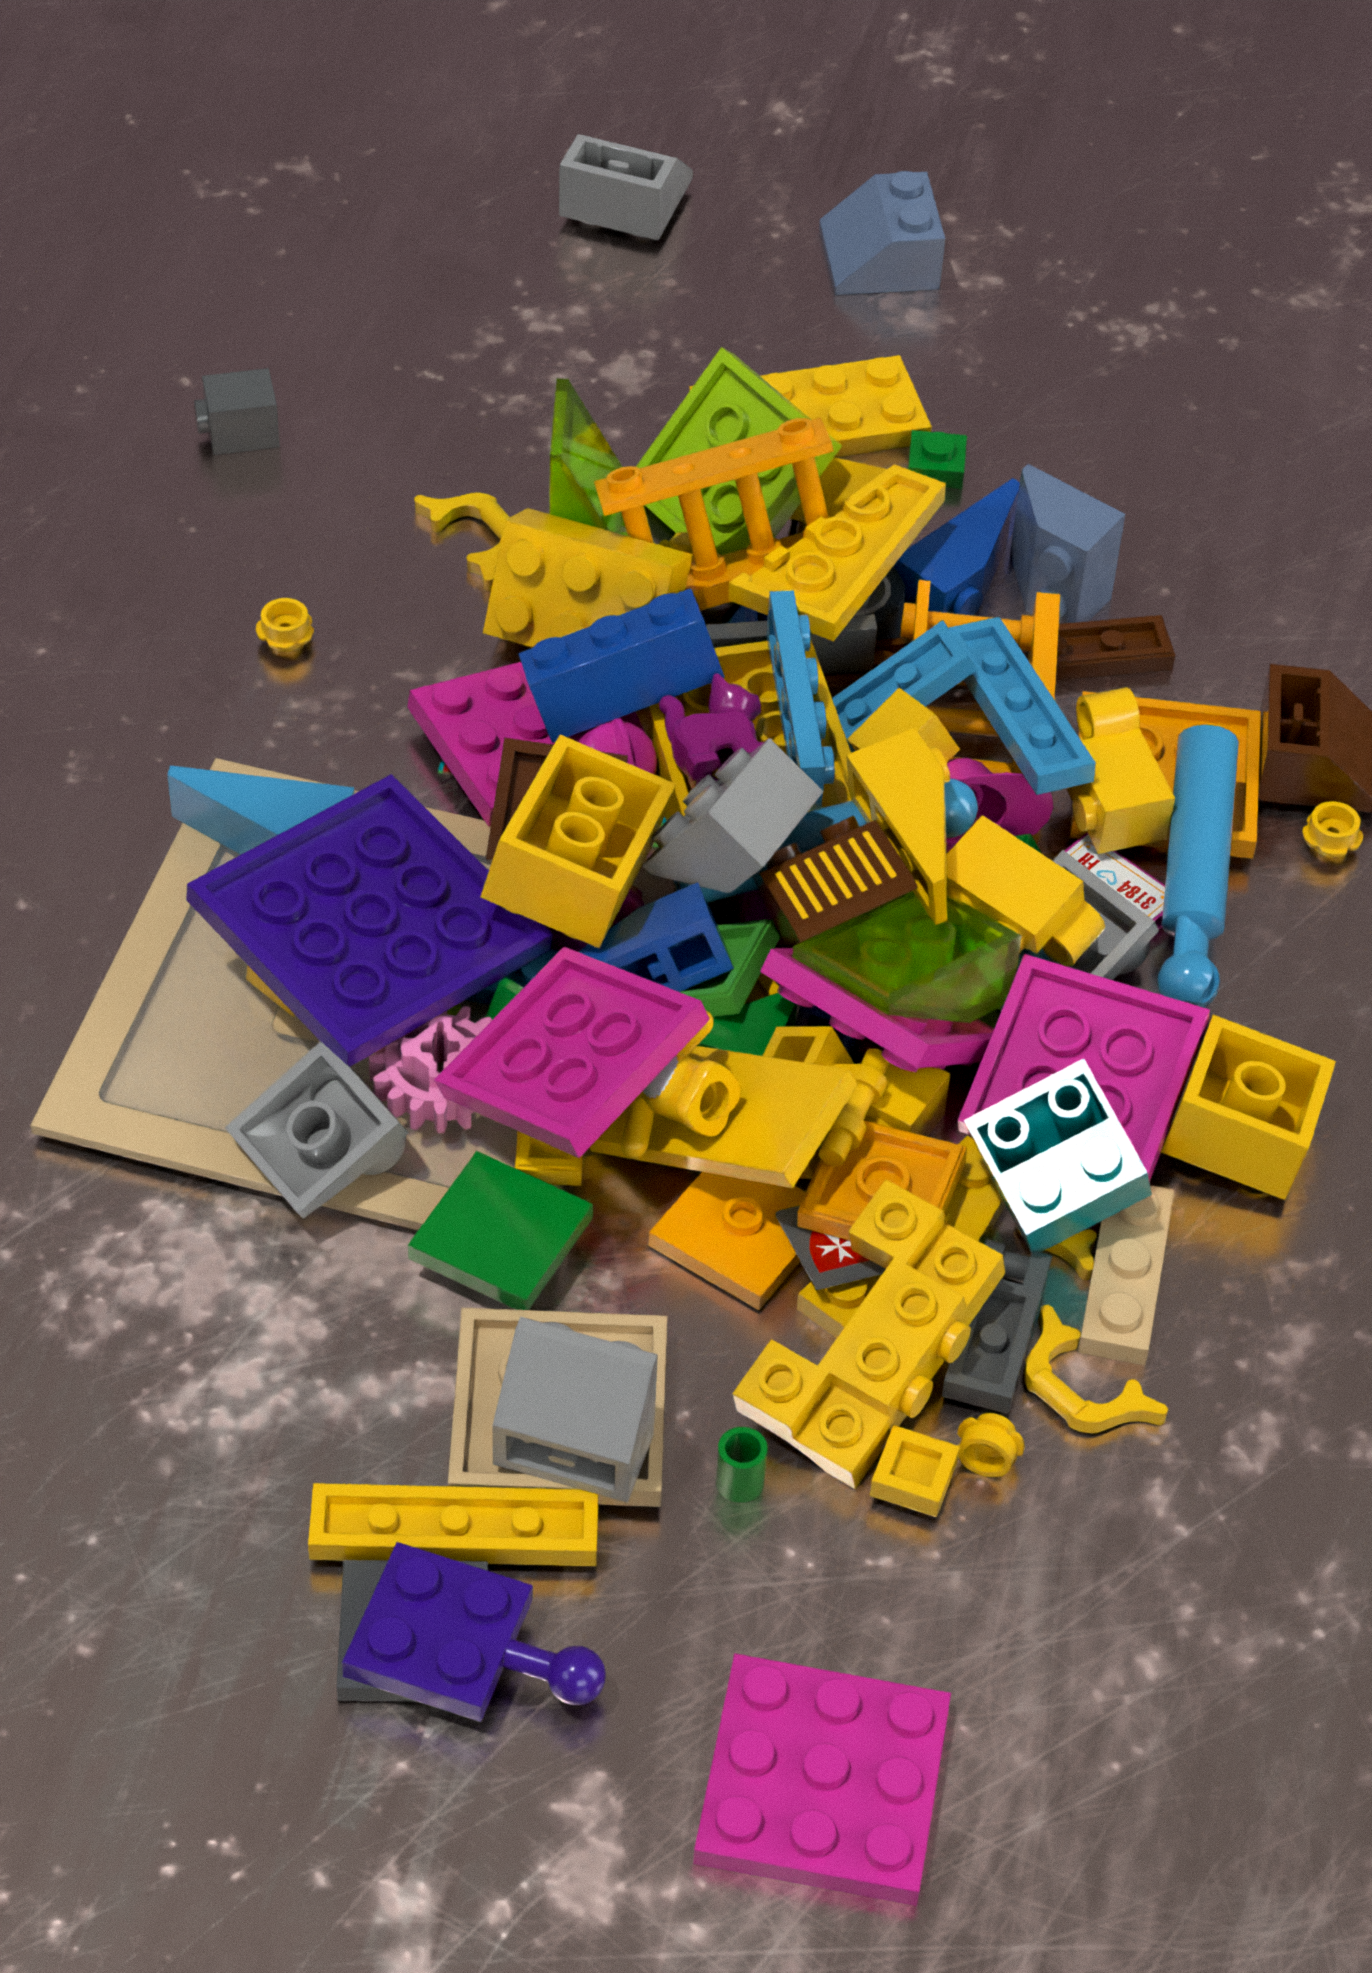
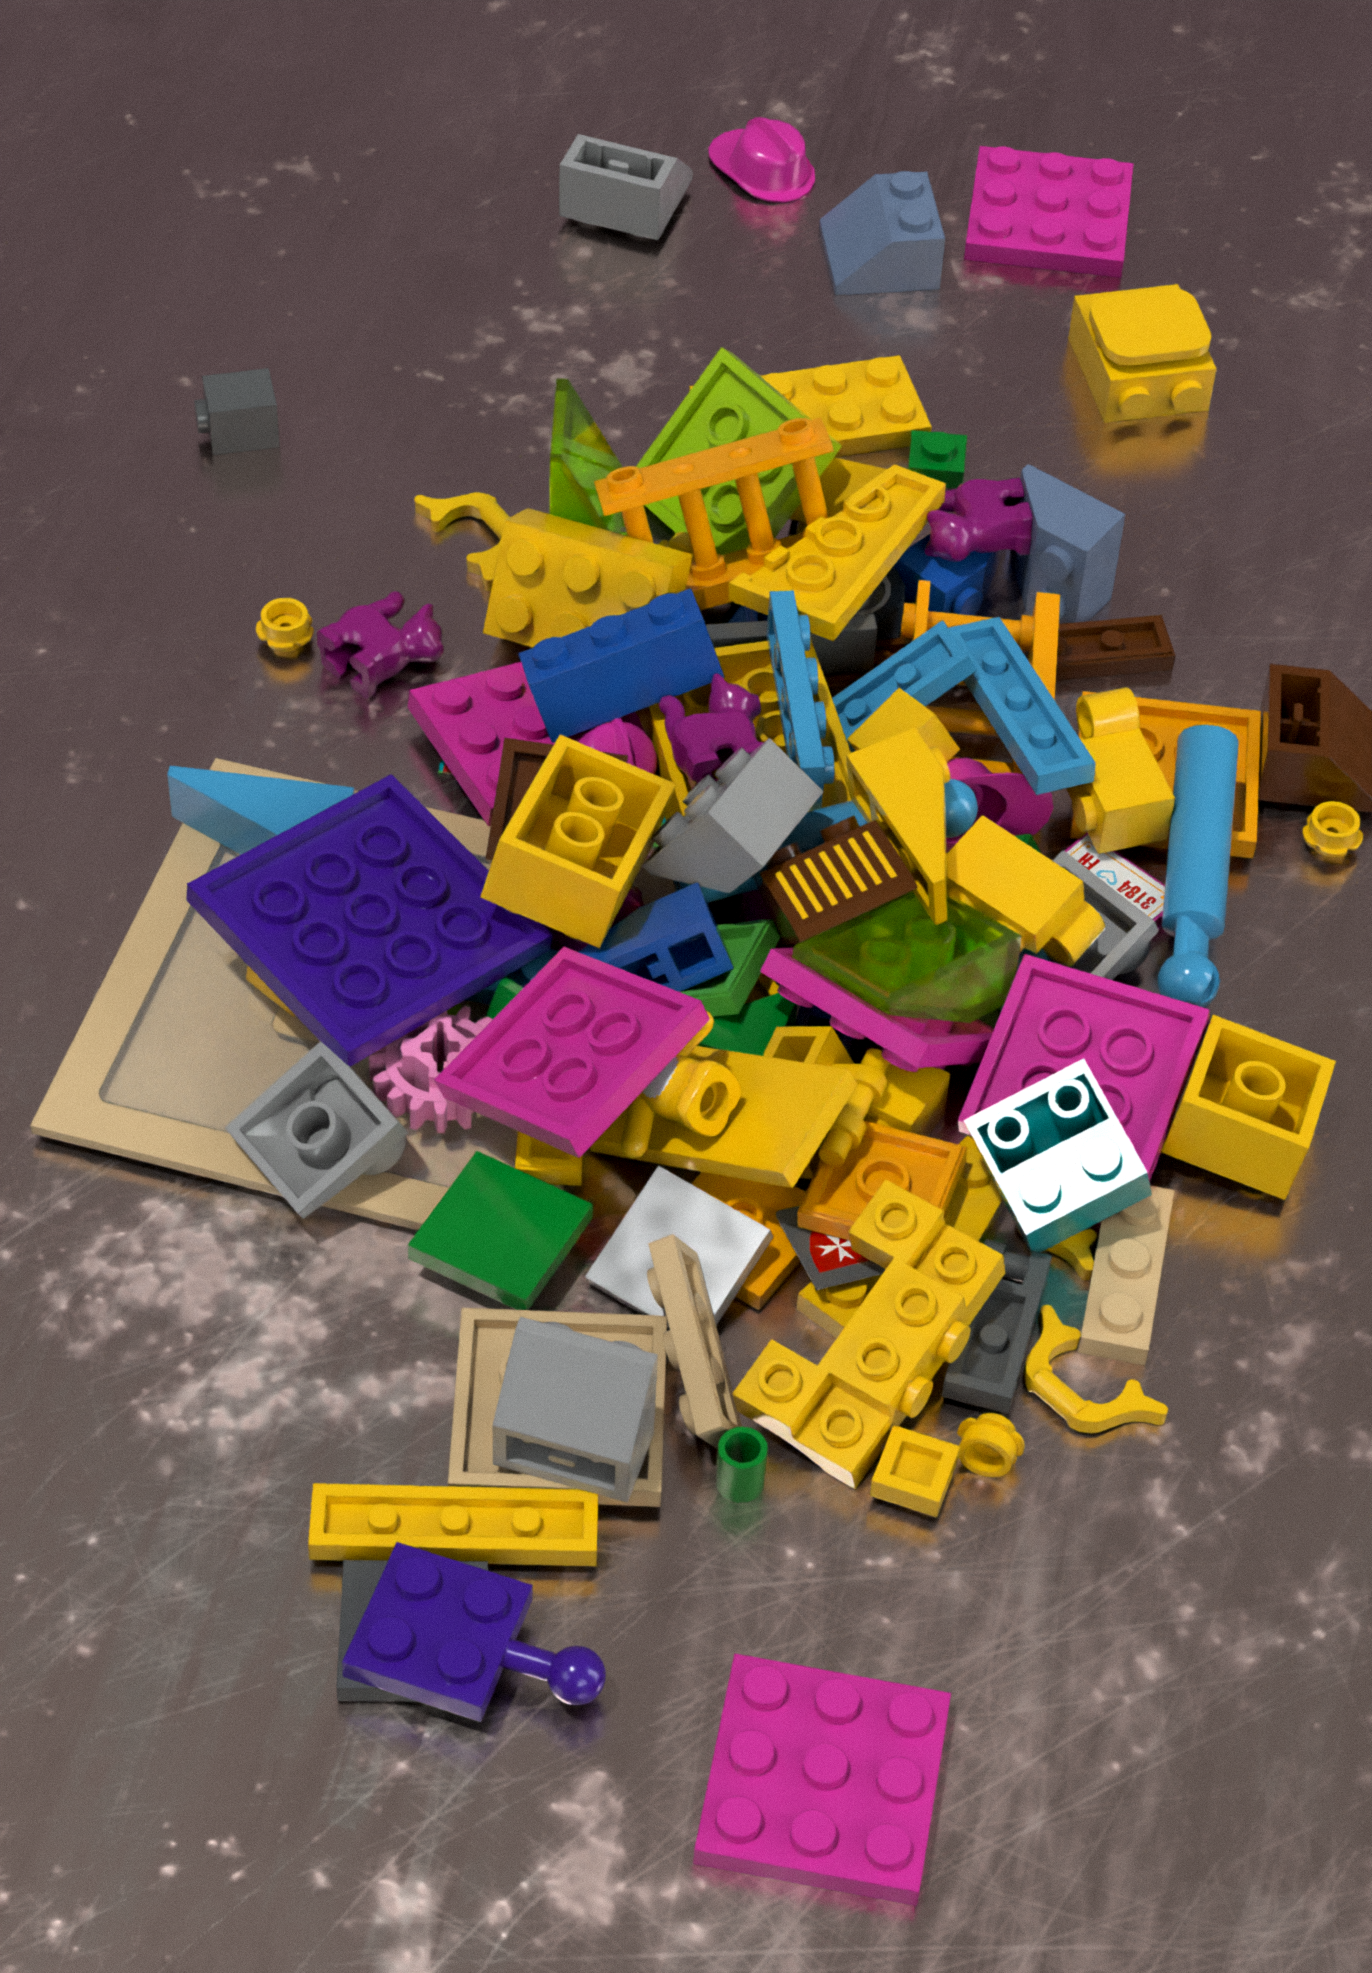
(375, 645): none -> magenta animal
(668, 1205): none -> tile
(692, 1339): none -> tan plate
(765, 160): none -> dark pink piece
(982, 520): none -> magenta animal
(1049, 211): none -> dark pink plate
(1143, 352): none -> yellow brick

